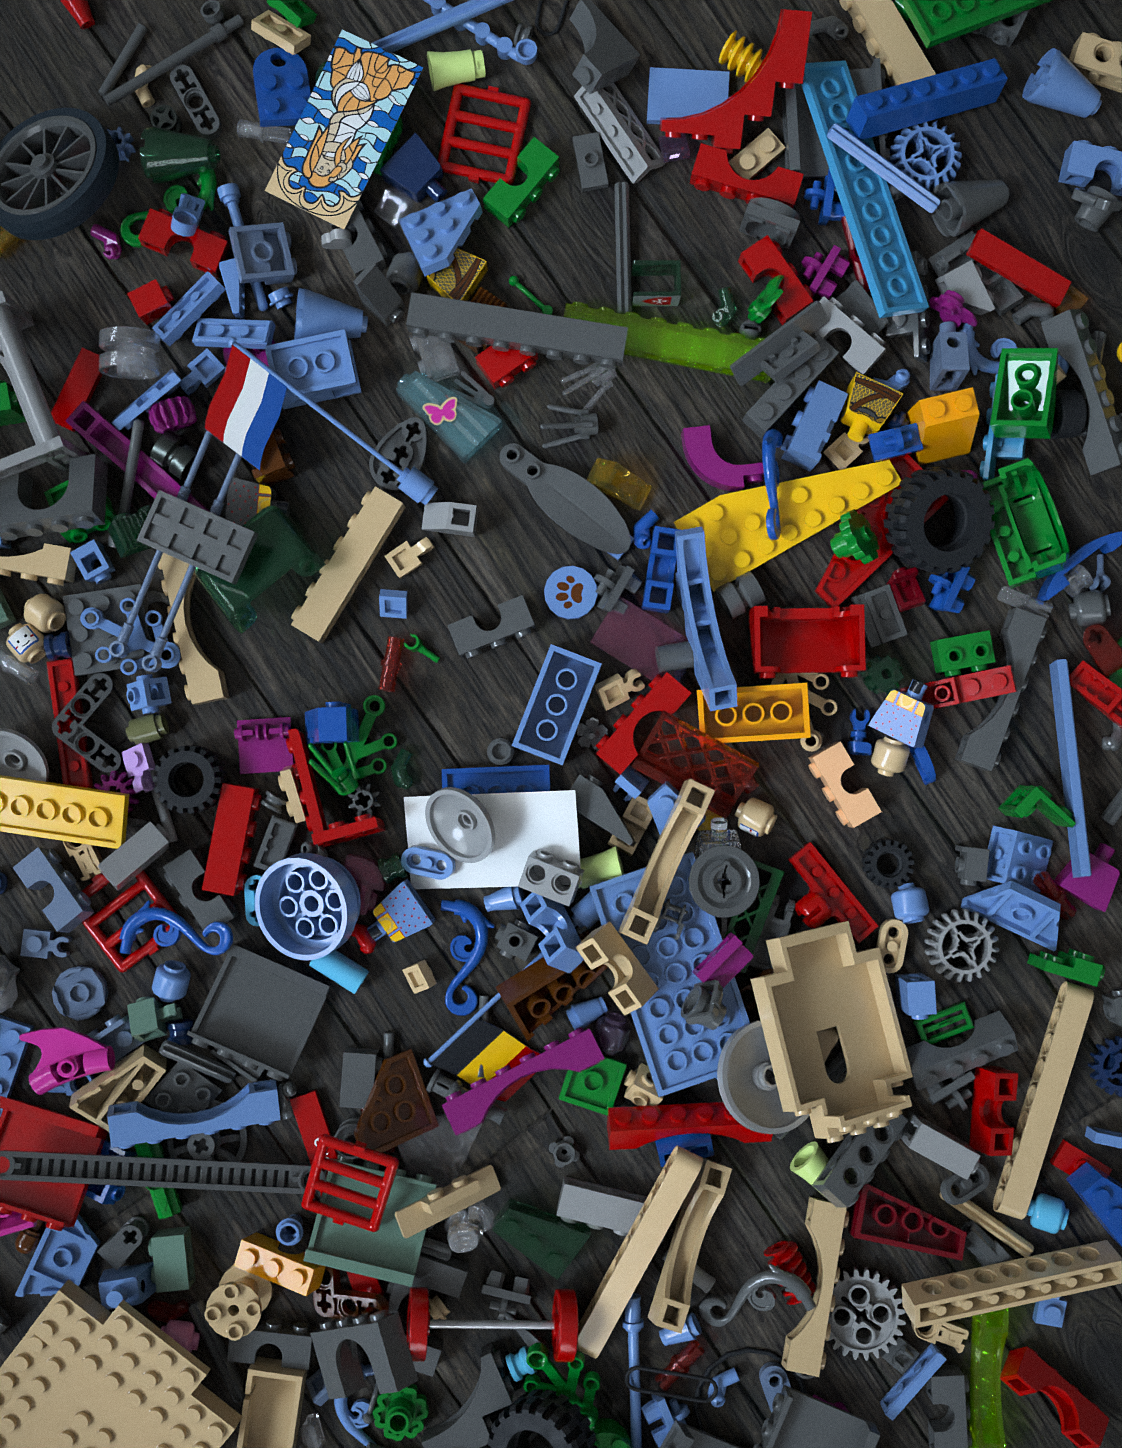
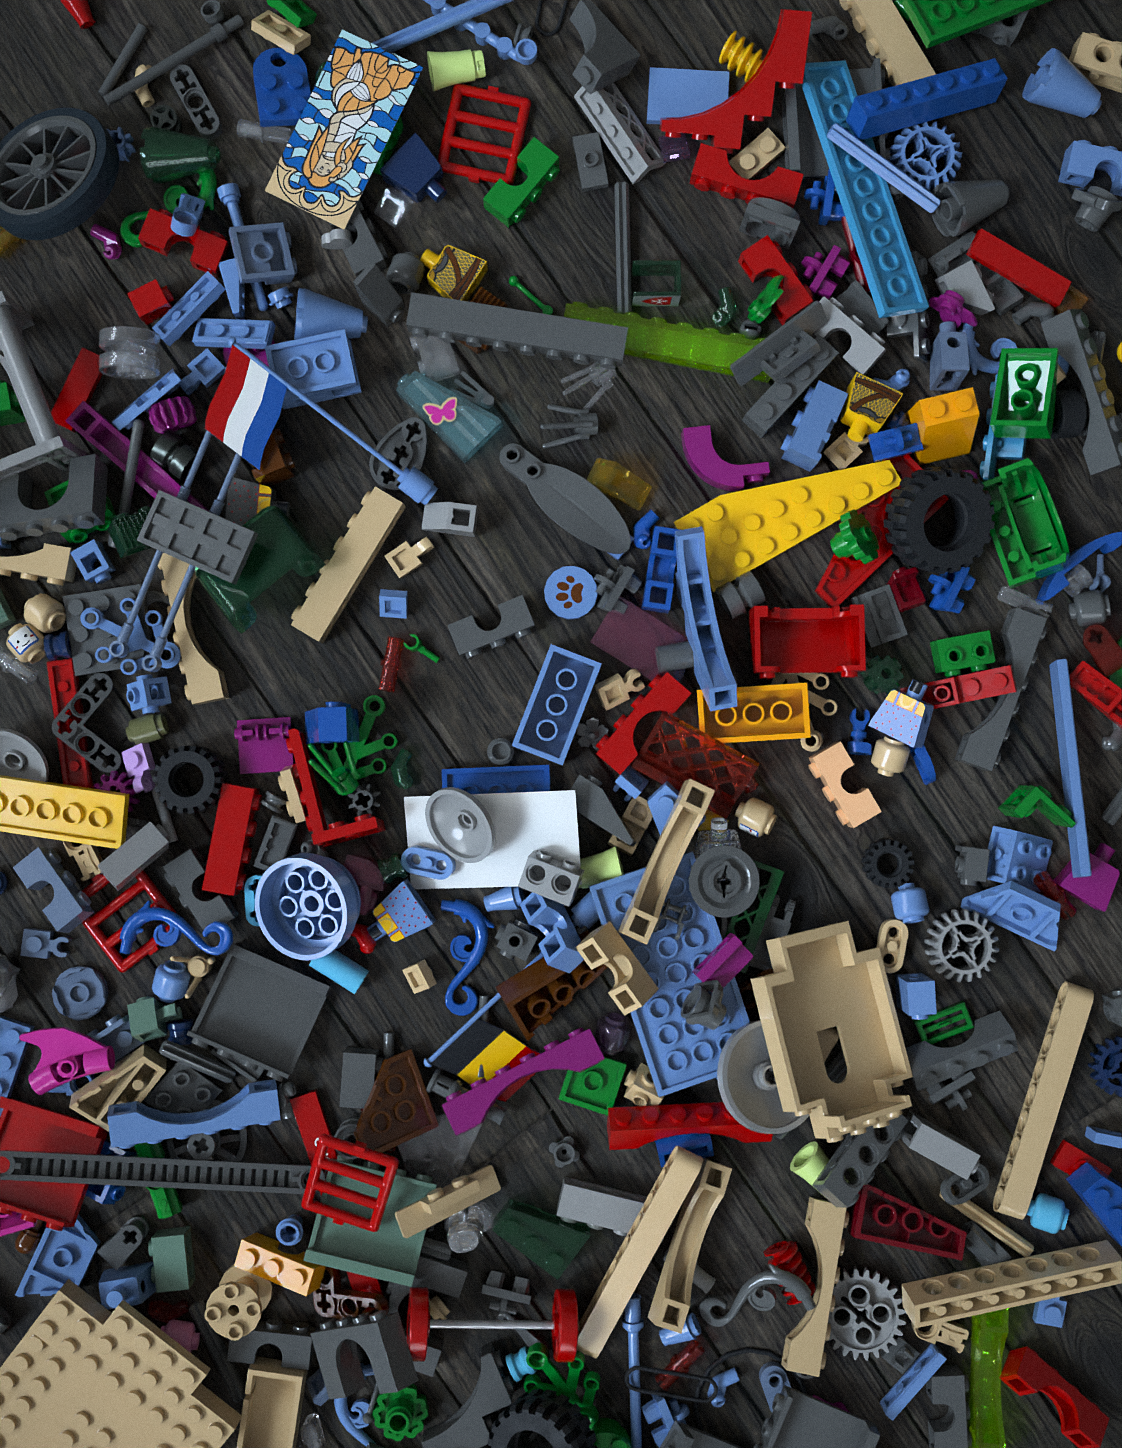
(197, 967): none -> tan plant
(440, 229): medium blue plate -> none
(502, 366): red brick -> none
(586, 1012): medium blue cone -> none
(771, 440): blue plant -> none
(828, 895): red plate -> none
(988, 1130): red arch -> none
(1071, 965): green plate -> none

